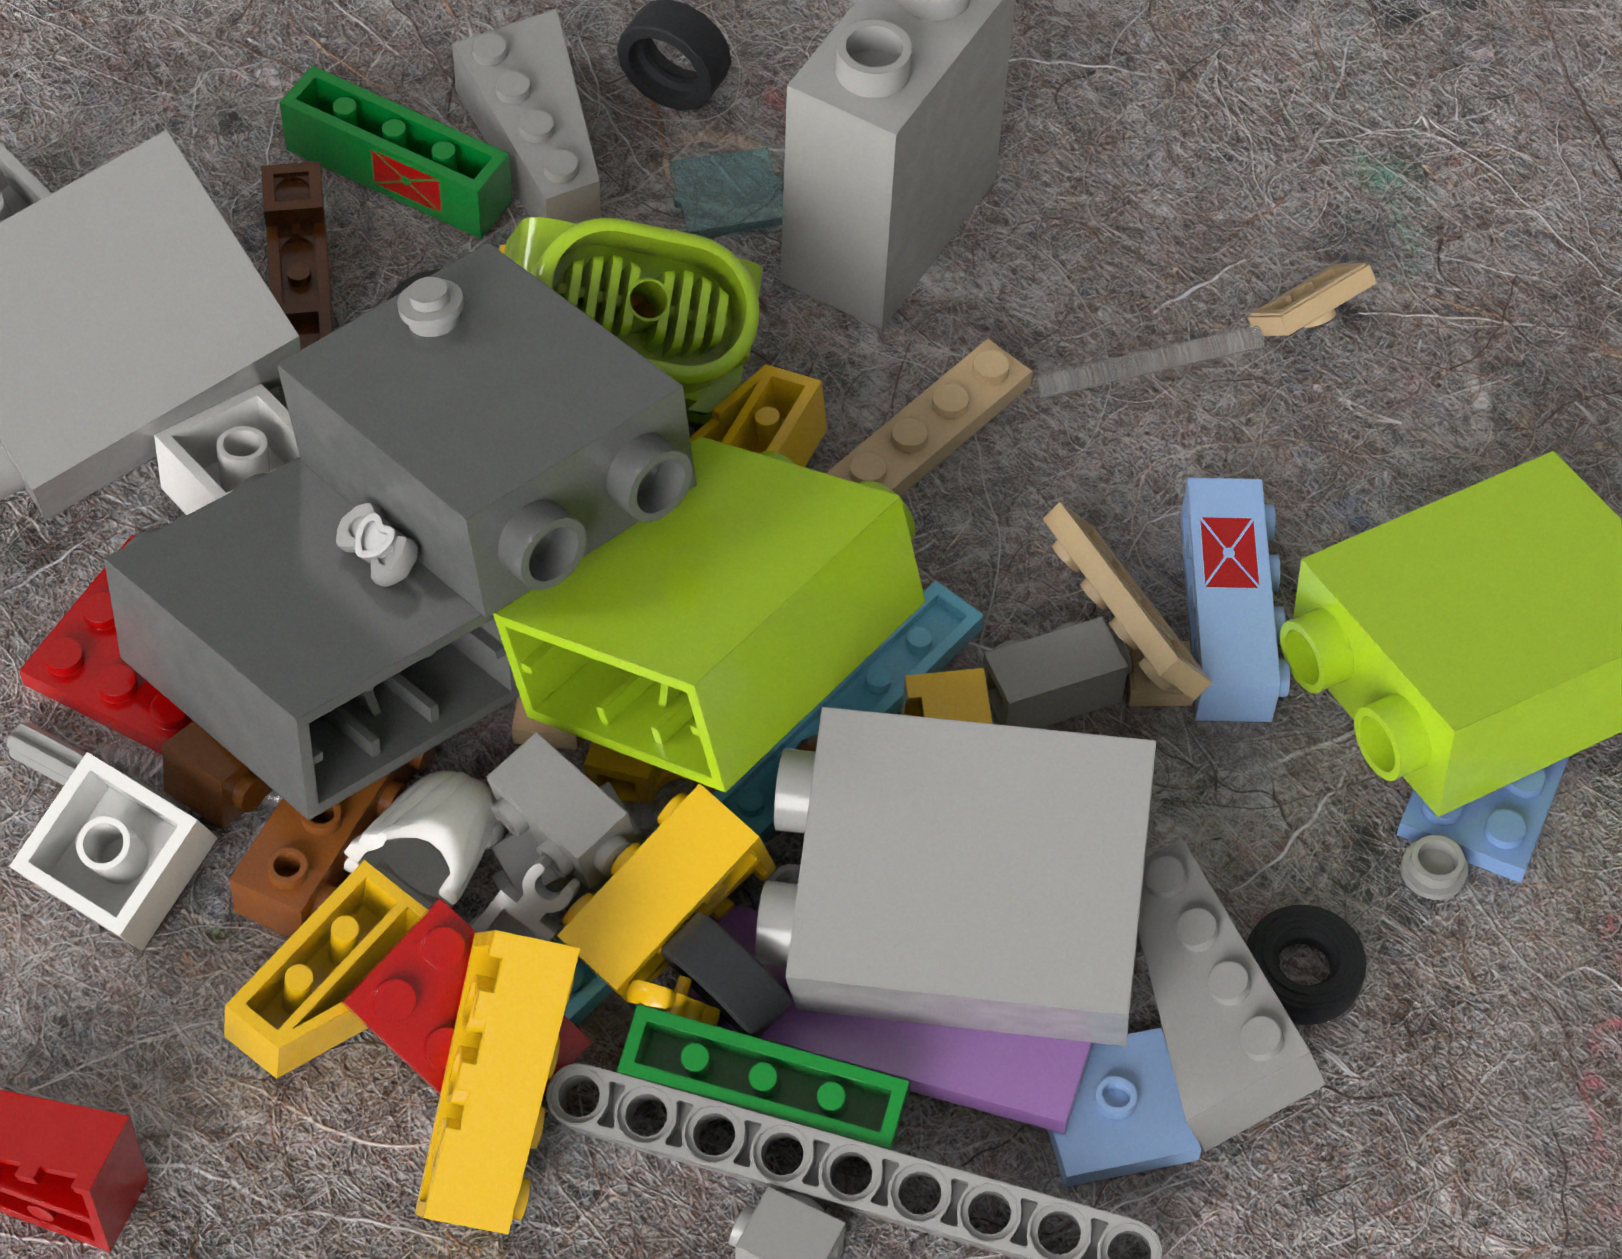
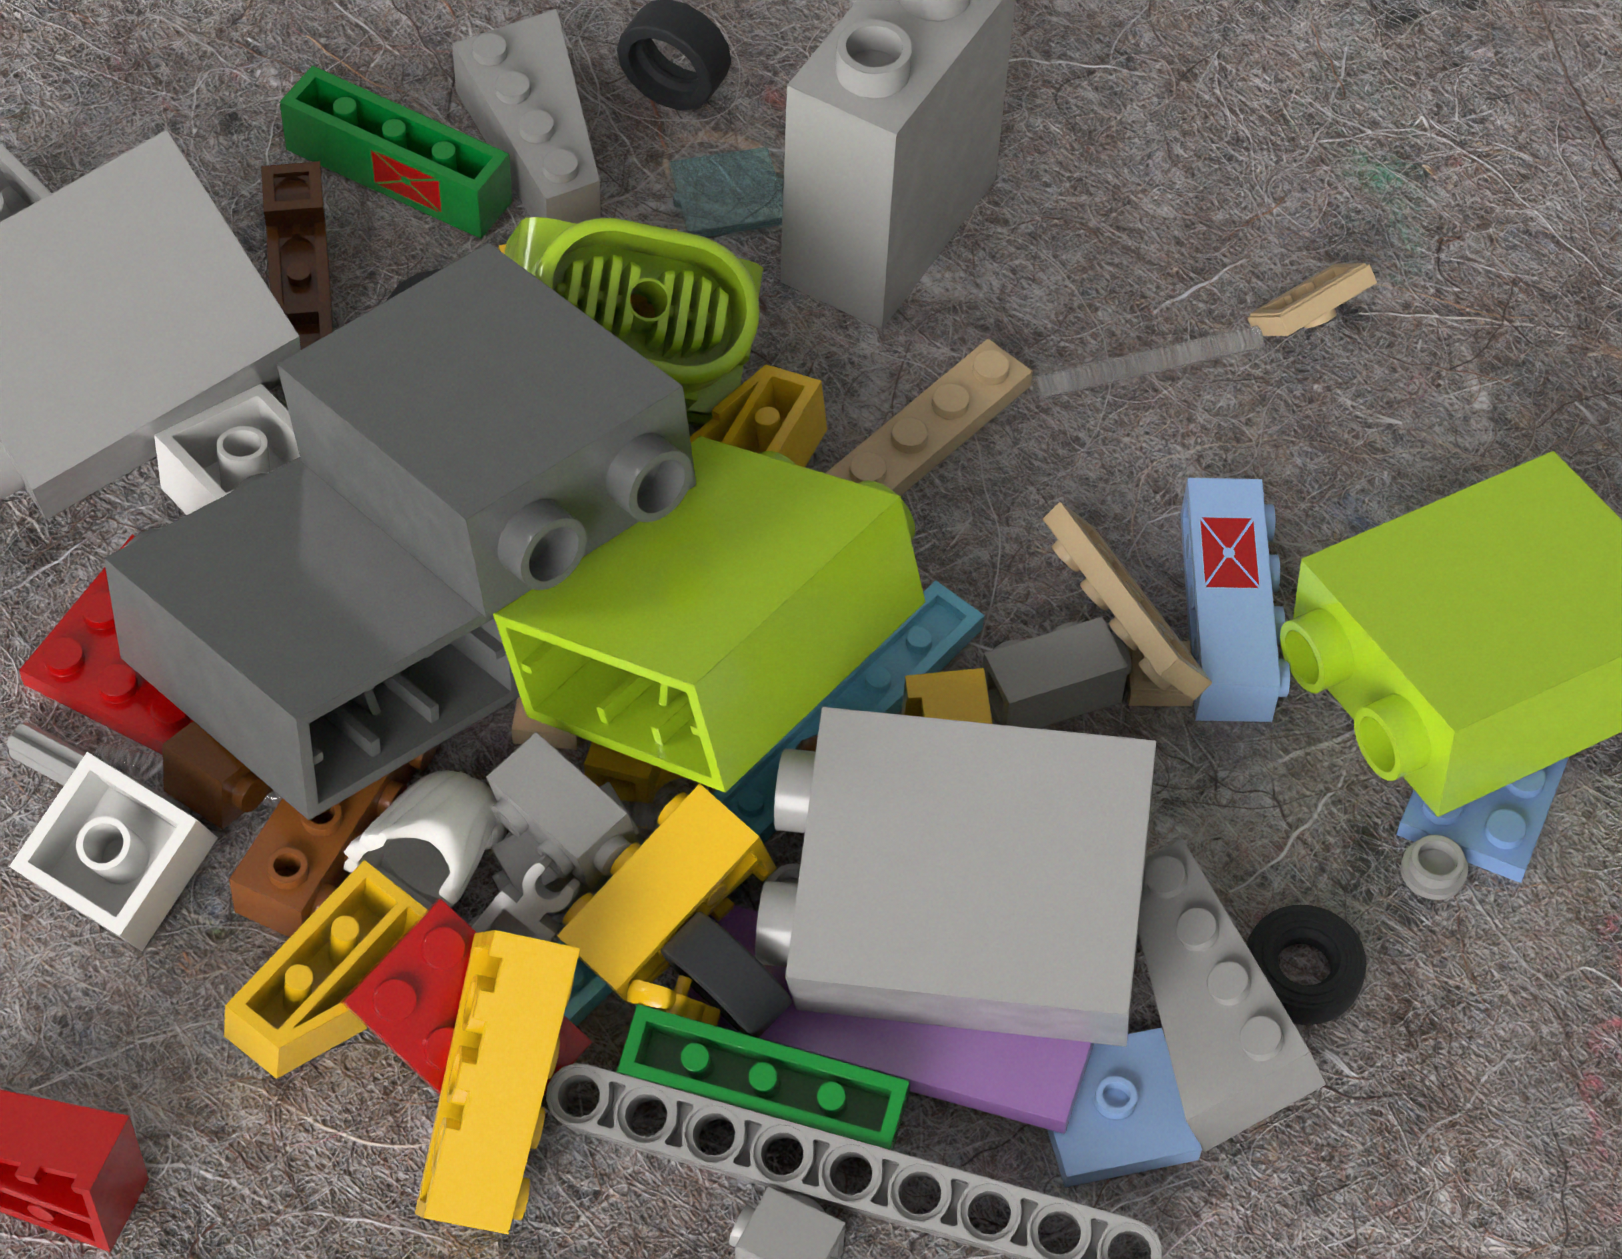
(378, 543): light grey piece -> none
(431, 306): light grey plate -> none

